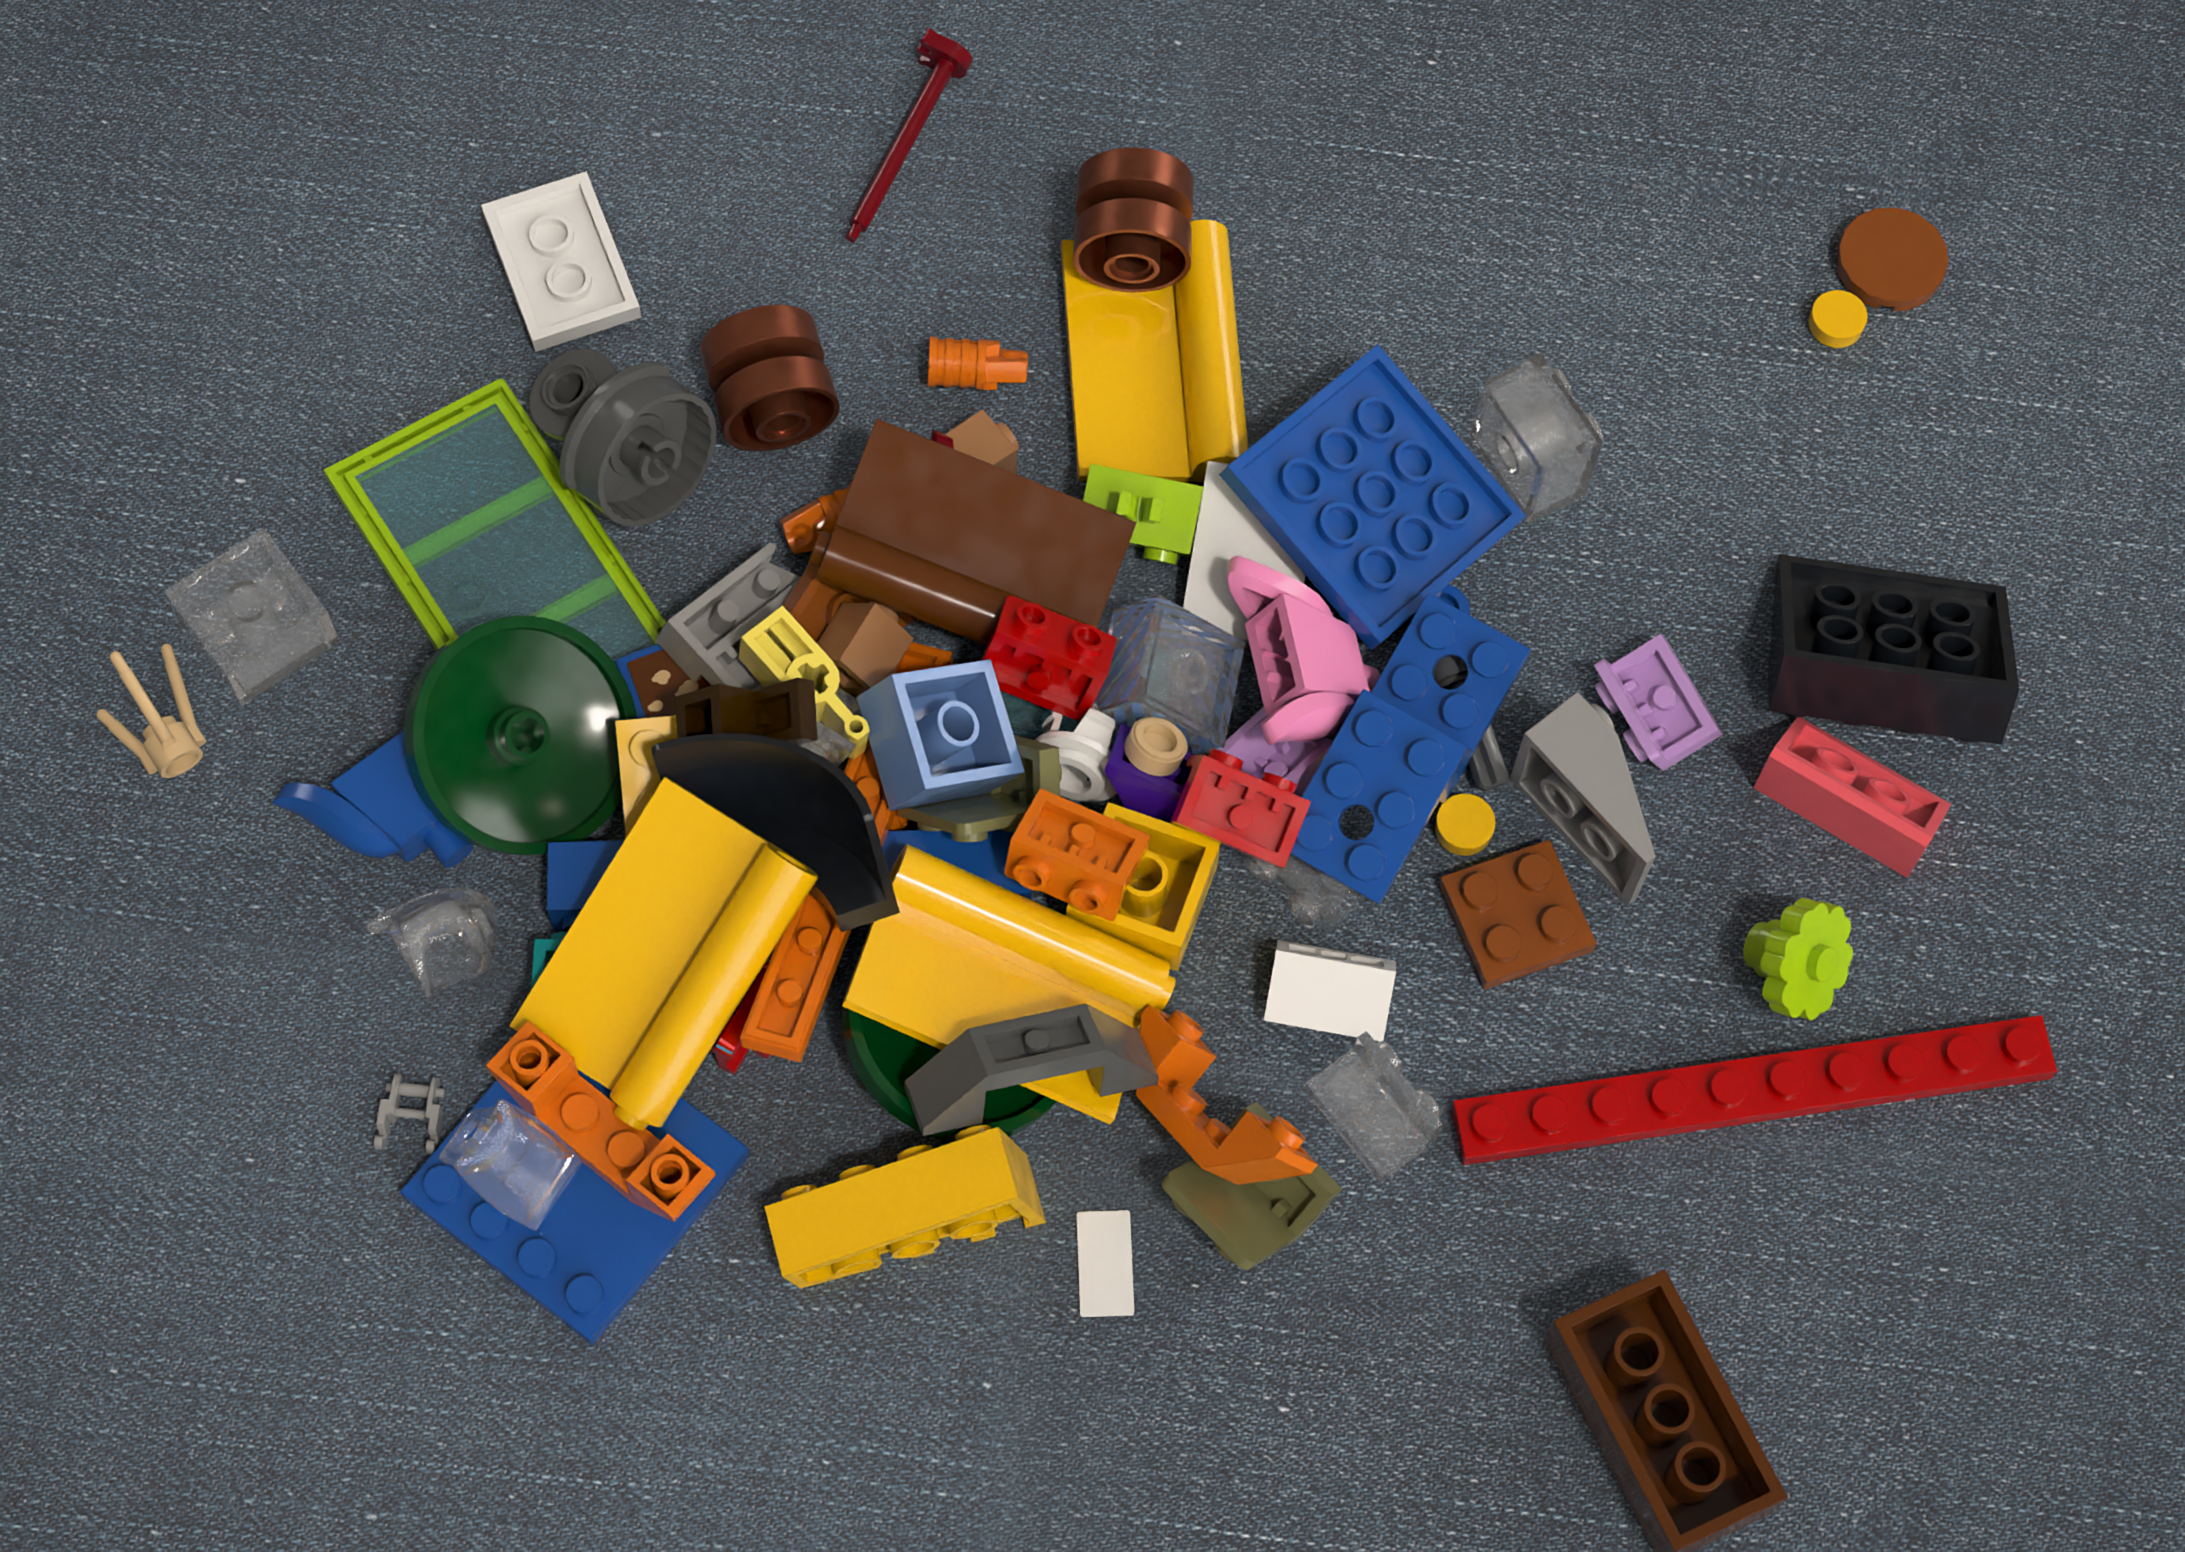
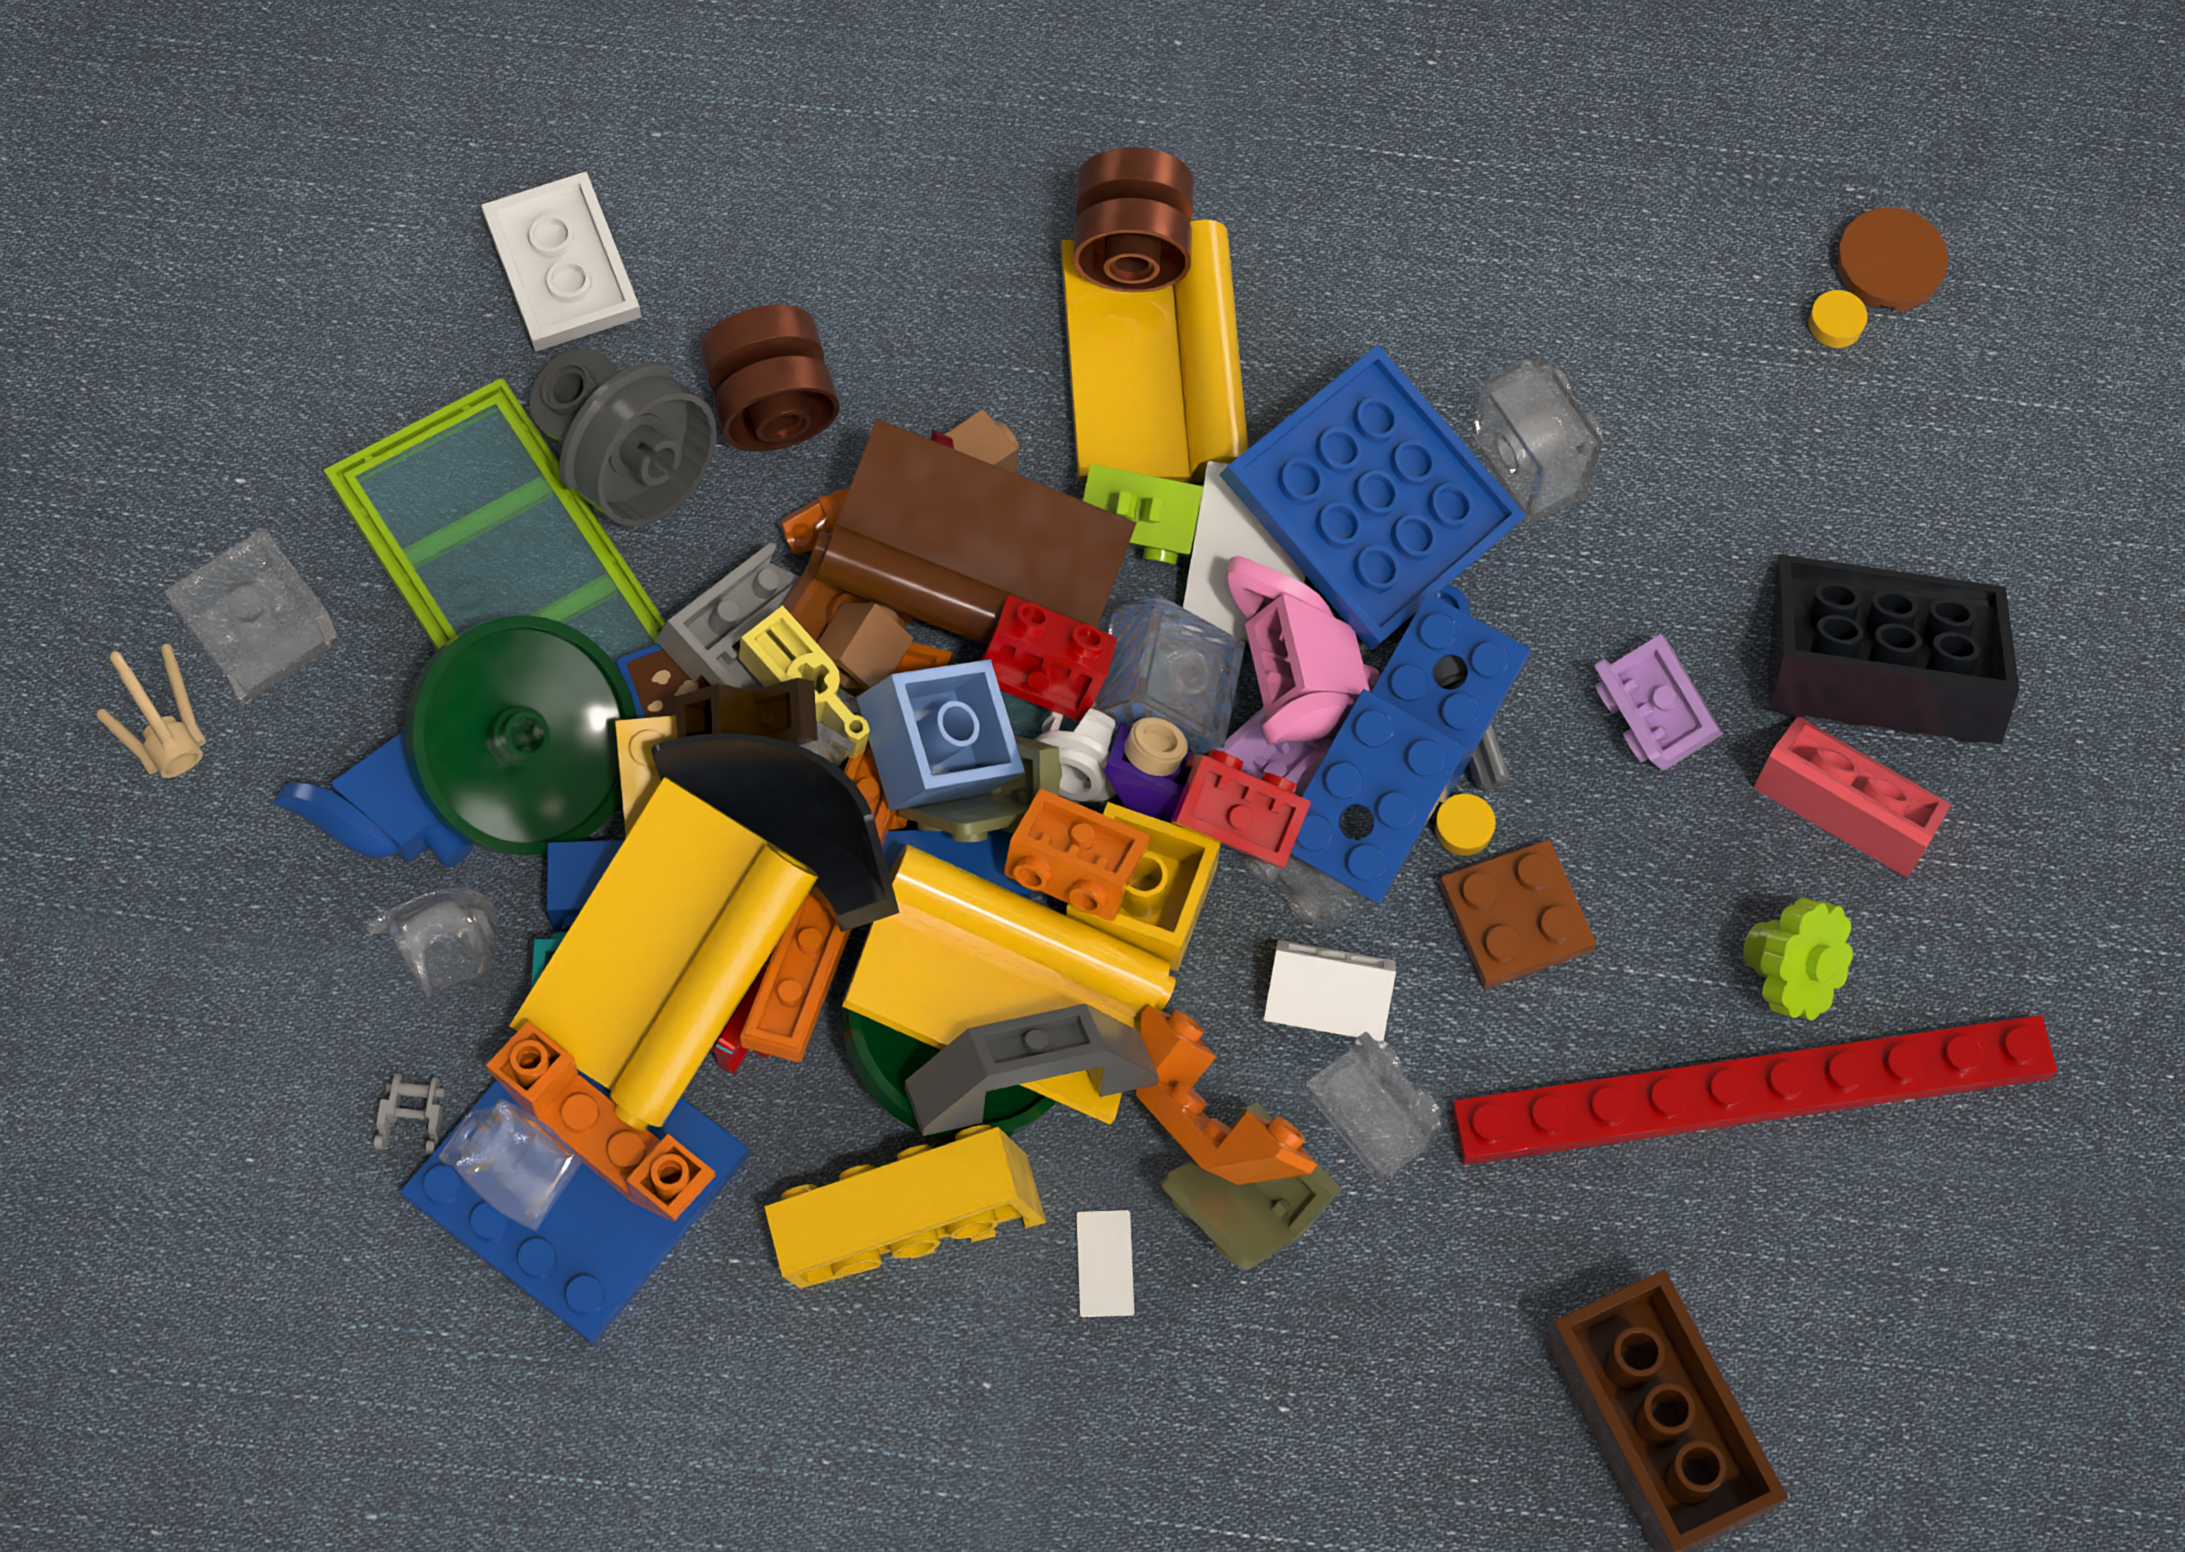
(947, 60): dark red piece -> none
(974, 364): orange hinge -> none
(1582, 785): light grey slope -> none

